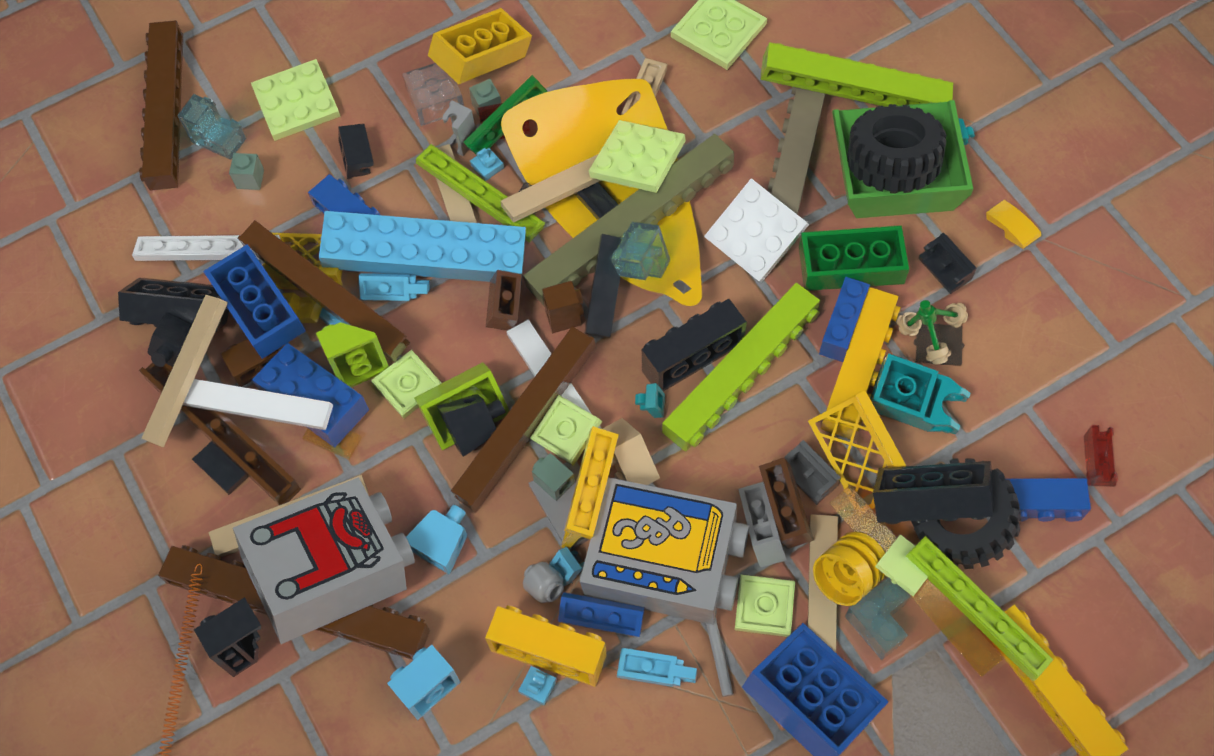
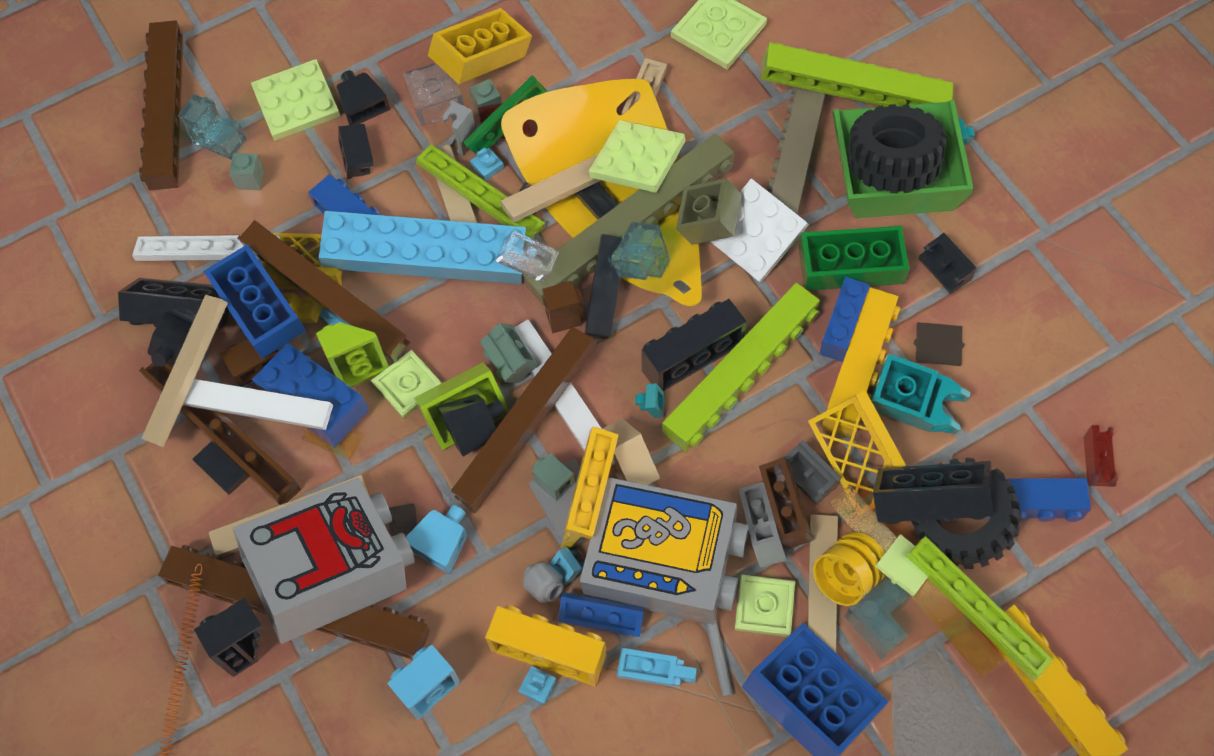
(361, 97): none -> black torso
(391, 286): medium azure hinge -> none
(403, 519): none -> clear smoke tile
(503, 300): reddish brown brick -> none
(508, 353): none -> sand green brick
(527, 256): none -> clear brick
(565, 429): yellowish green tile -> none
(708, 211): none -> olive brick
(910, 323): tan plant -> none
(1016, 225): yellow slope -> none

